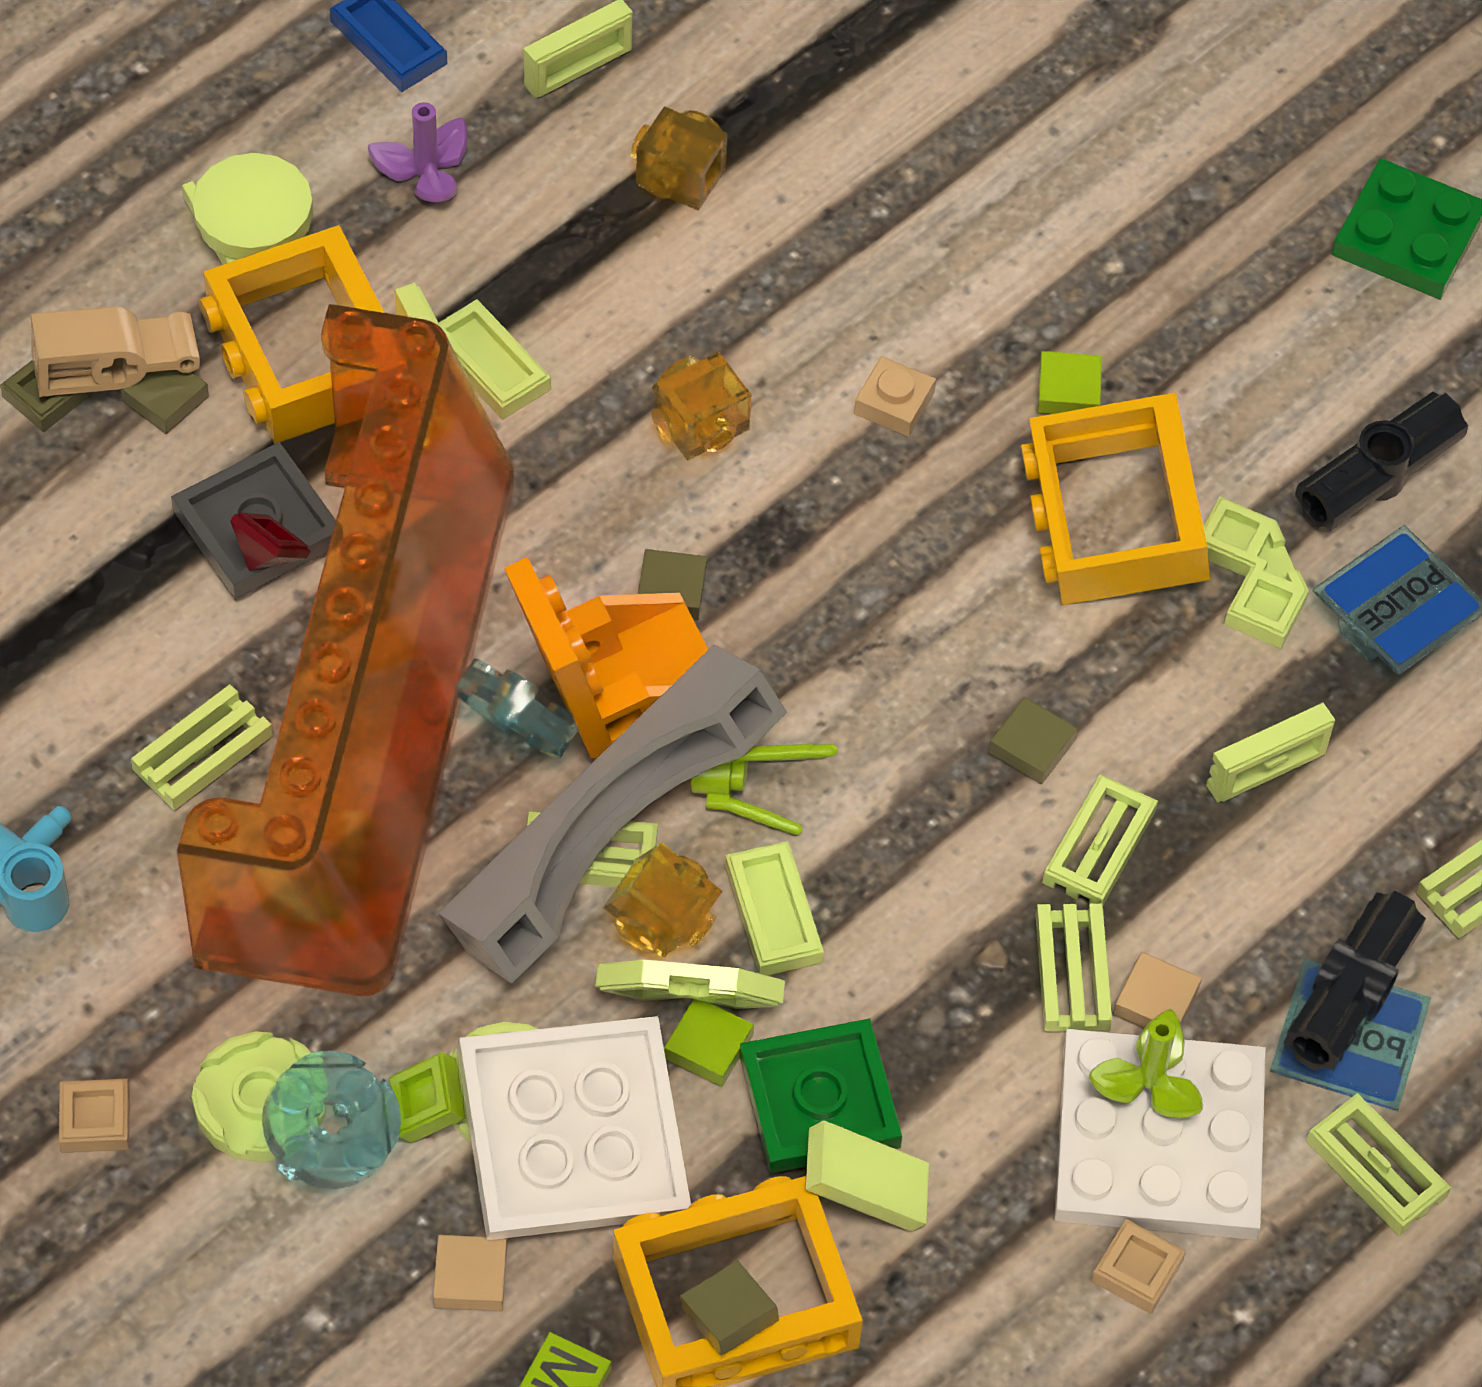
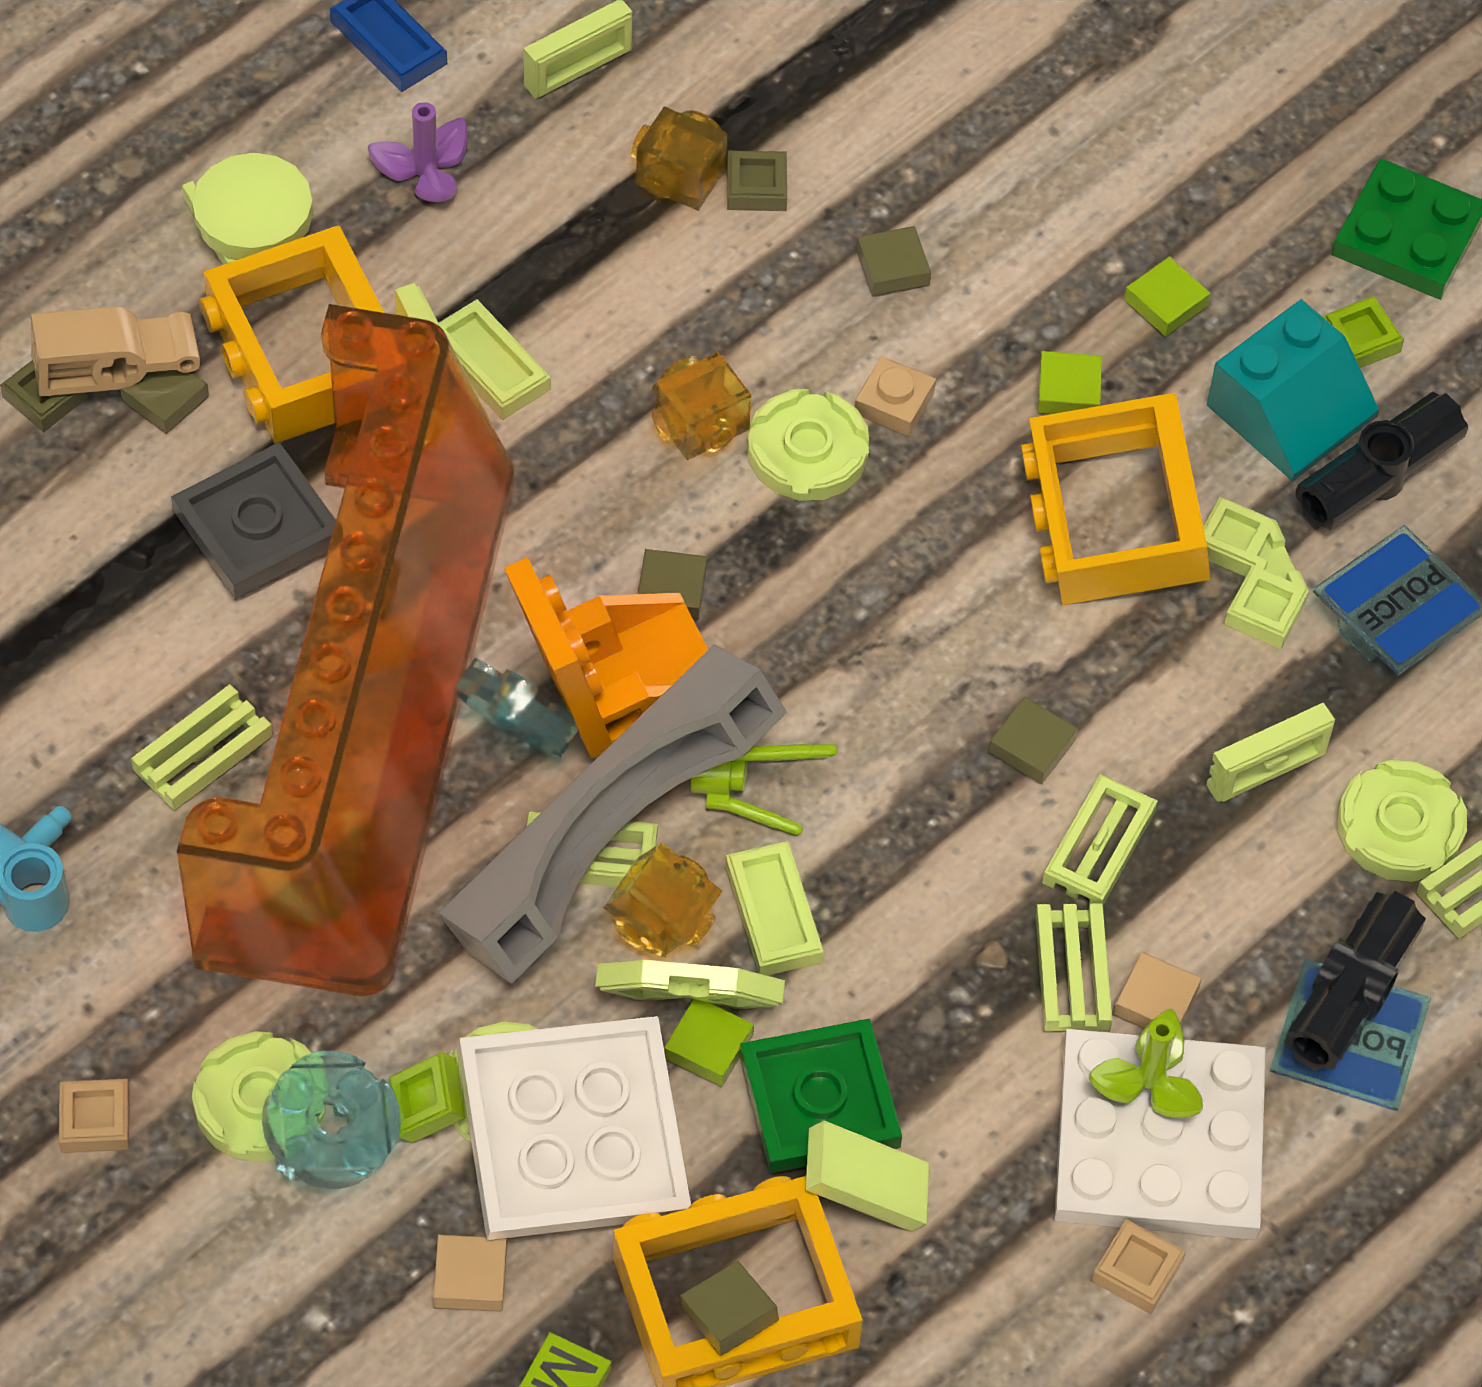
(266, 541): dark red slope -> none
(757, 180): none -> olive tile
(808, 445): none -> yellowish green tile
(893, 260): none -> olive tile
(1167, 296): none -> lime tile
(1293, 390): none -> teal slope
(1361, 1180): yellowish green tile -> none
(1367, 331): none -> lime tile
(1401, 820): none -> yellowish green tile

